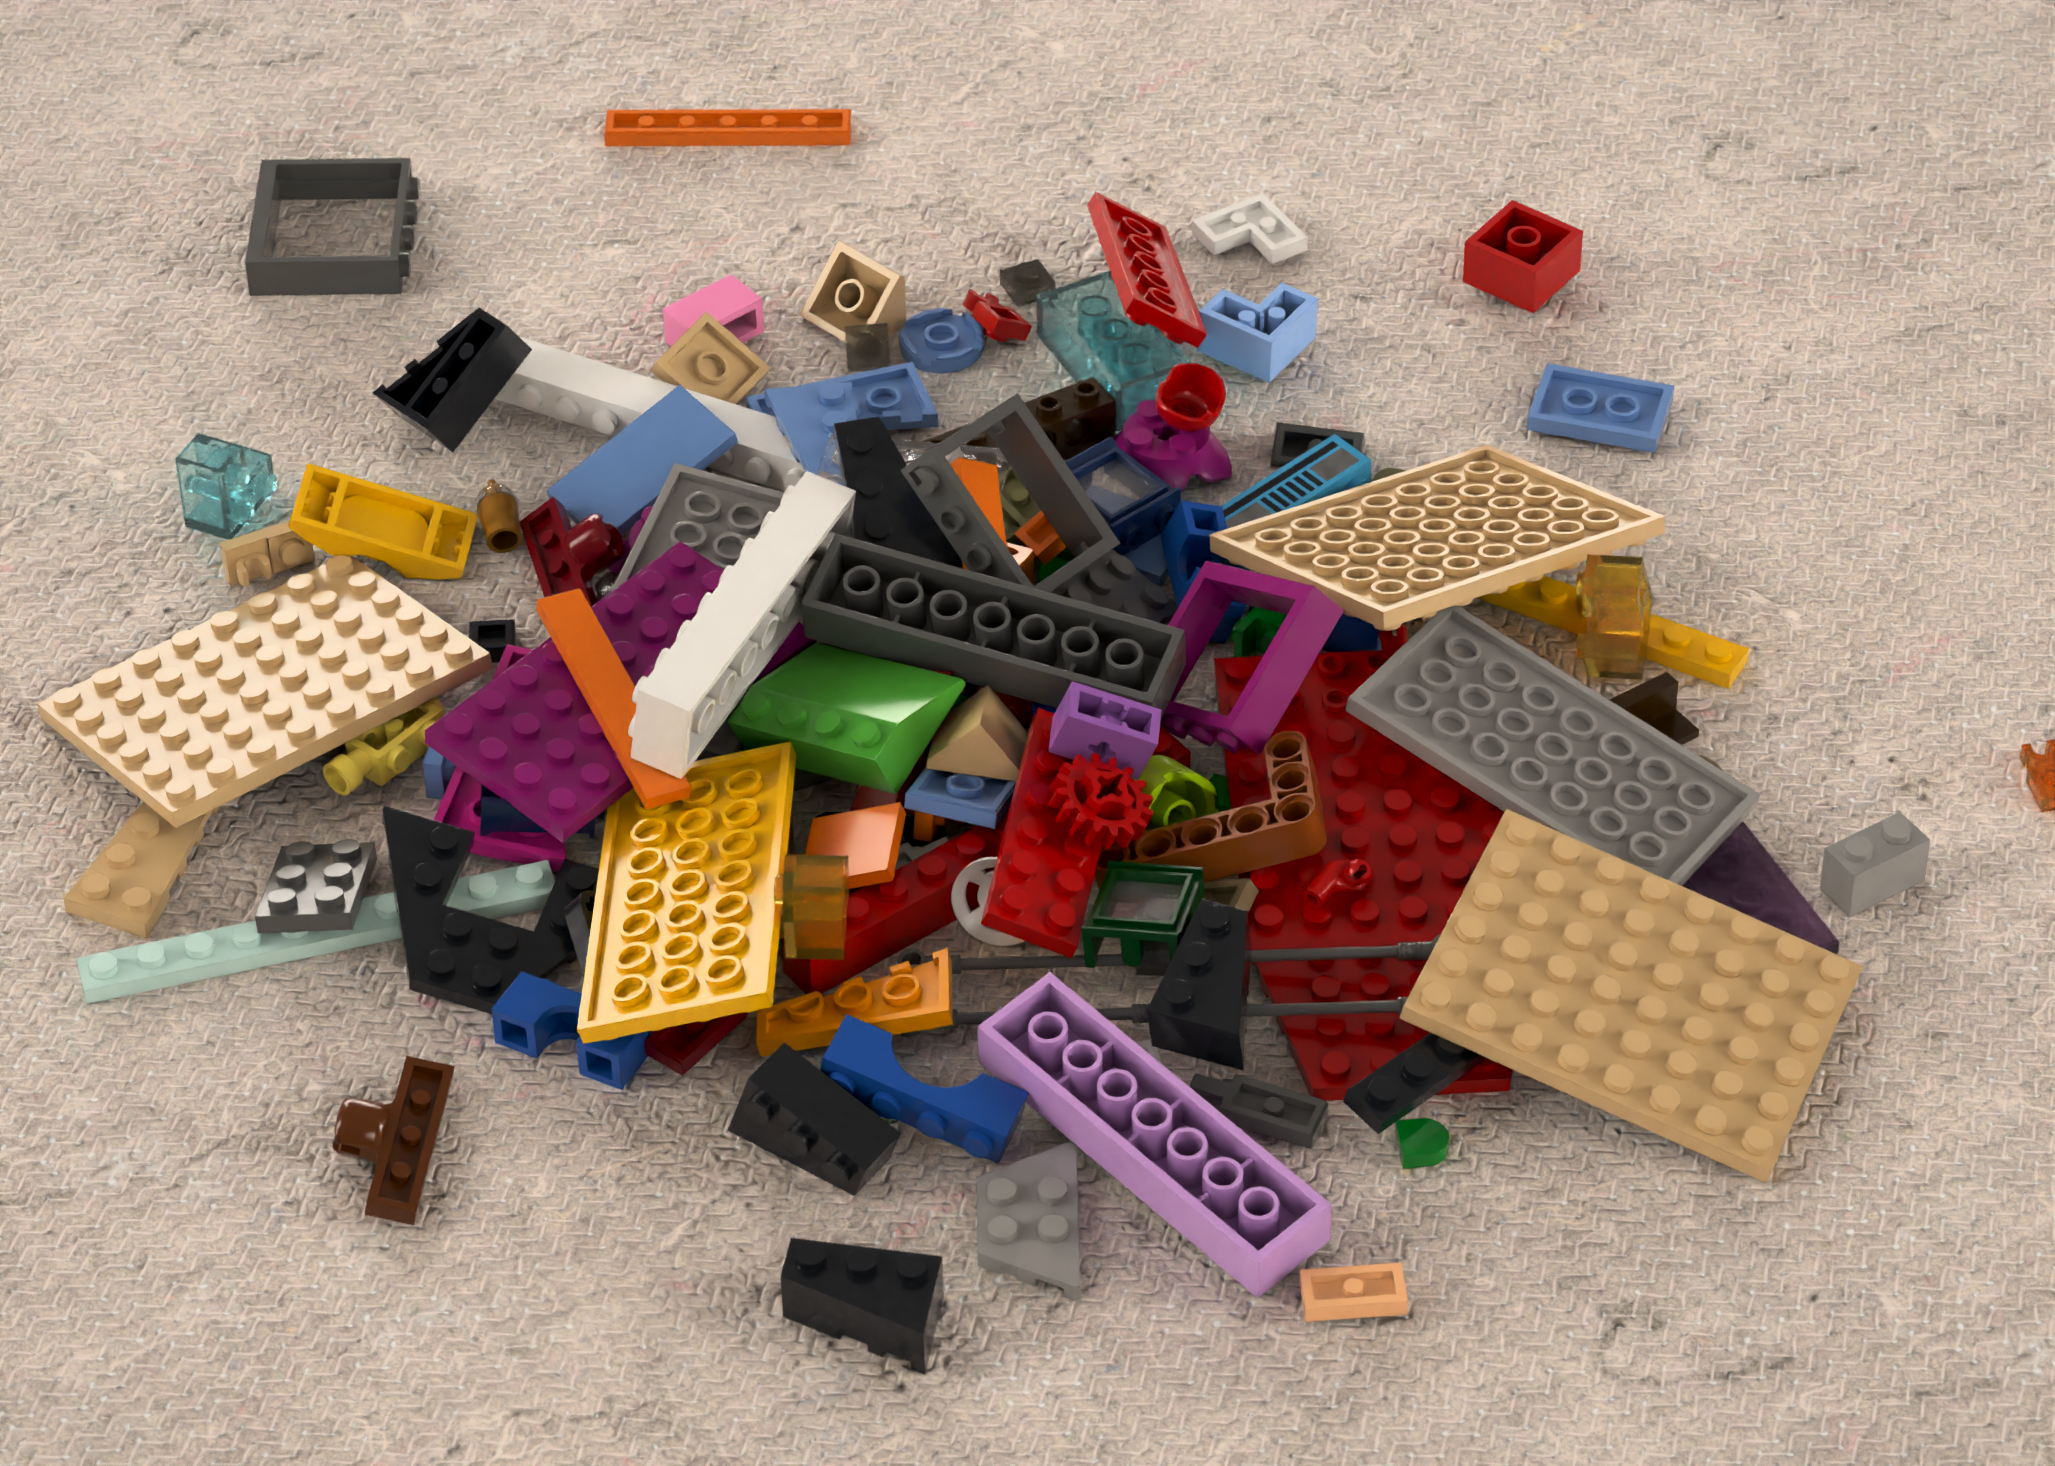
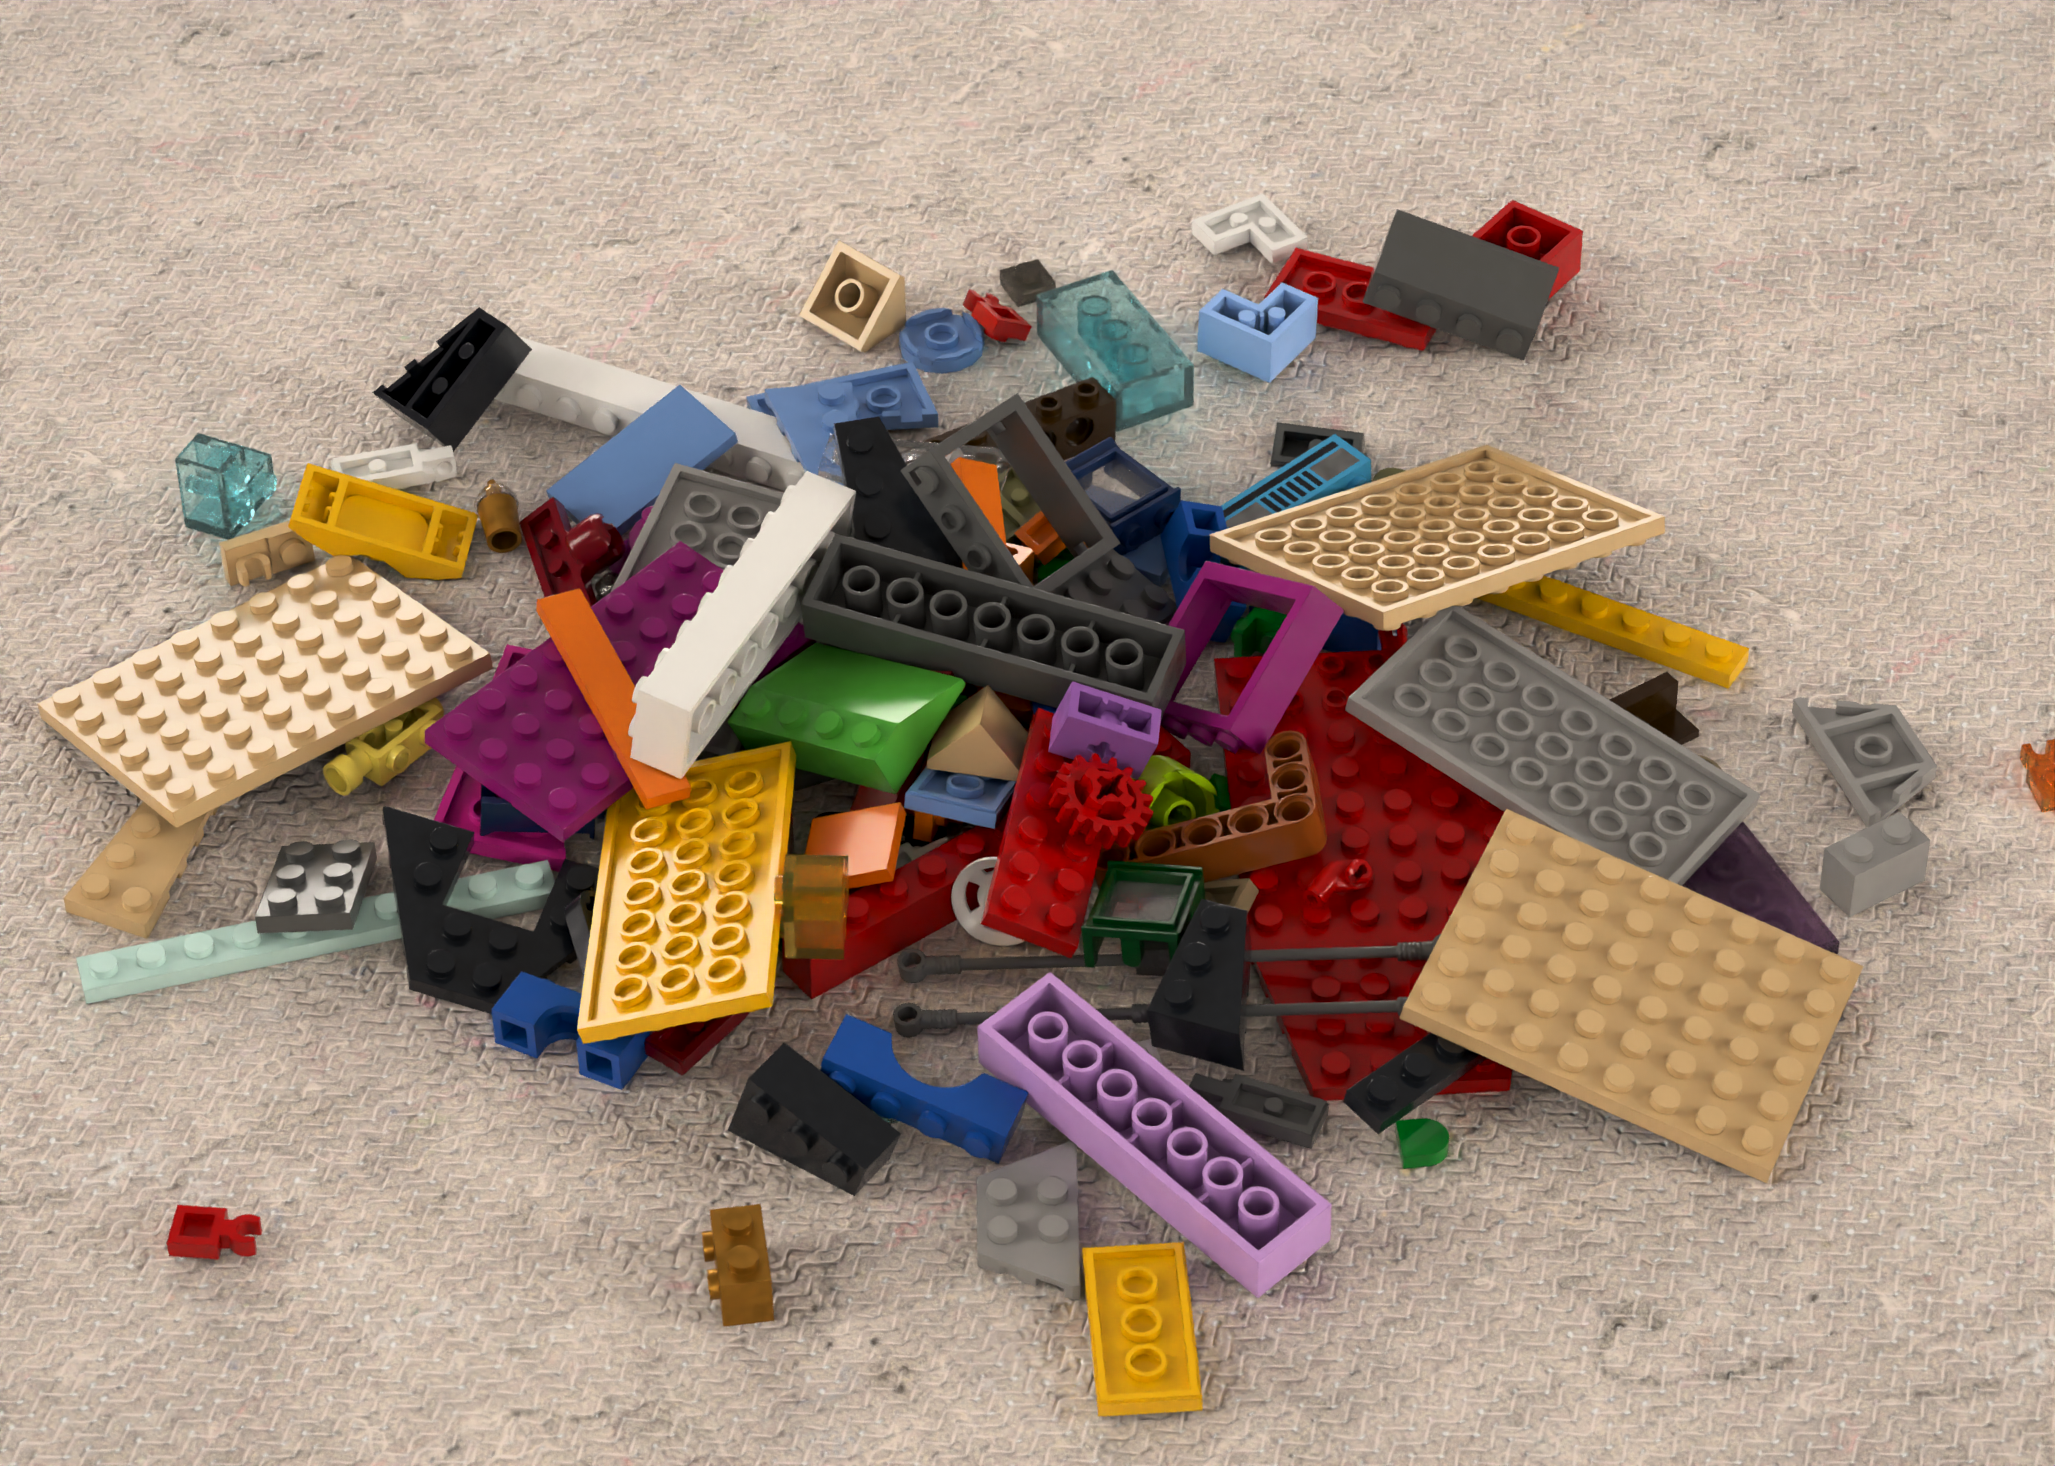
(206, 1230): none -> red plate
(324, 181): dark grey window -> none
(397, 1137): reddish brown plate -> none
(399, 466): none -> white hinge
(436, 773): medium blue plate -> none
(493, 636): black tile -> none
(711, 362): tan plate -> none
(726, 301): bright pink piece -> none
(728, 127): orange tile -> none
(741, 1265): none -> pearl gold brick
(865, 1294): black wedge -> none
(867, 347): clear smoke plate -> none
(896, 1003): light orange wing -> none
(1141, 1329): none -> yellow plate
(1146, 271): red plate -> none
(1170, 451): magenta brick -> none
(1190, 397): red hair -> none
(1340, 296): none -> red plate
(1353, 1292): light nougat plate -> none
(1460, 284): none -> dark grey slope
(1600, 408): medium blue plate -> none
(1617, 614): clear yellow brick -> none
(1868, 753): none -> light grey wing

